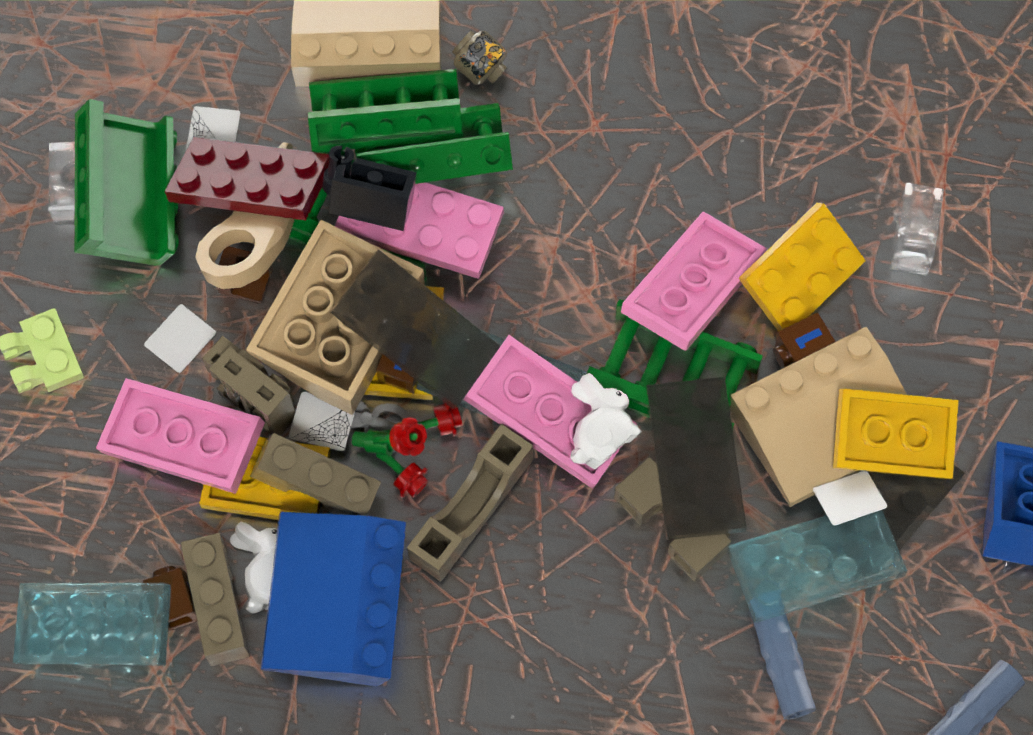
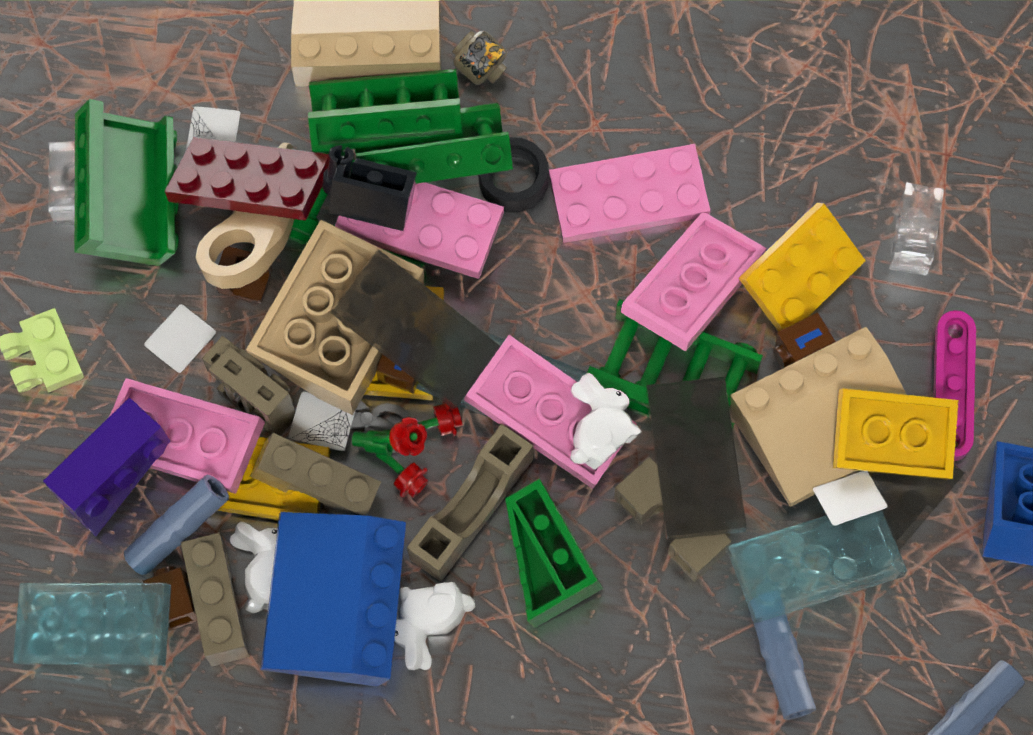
(108, 465): none -> dark purple wedge
(176, 525): none -> sand blue axle
(428, 613): none -> white animal
(527, 198): none -> black tyre
(548, 556): none -> green wedge
(628, 193): none -> bright pink plate
(956, 373): none -> dark pink plate

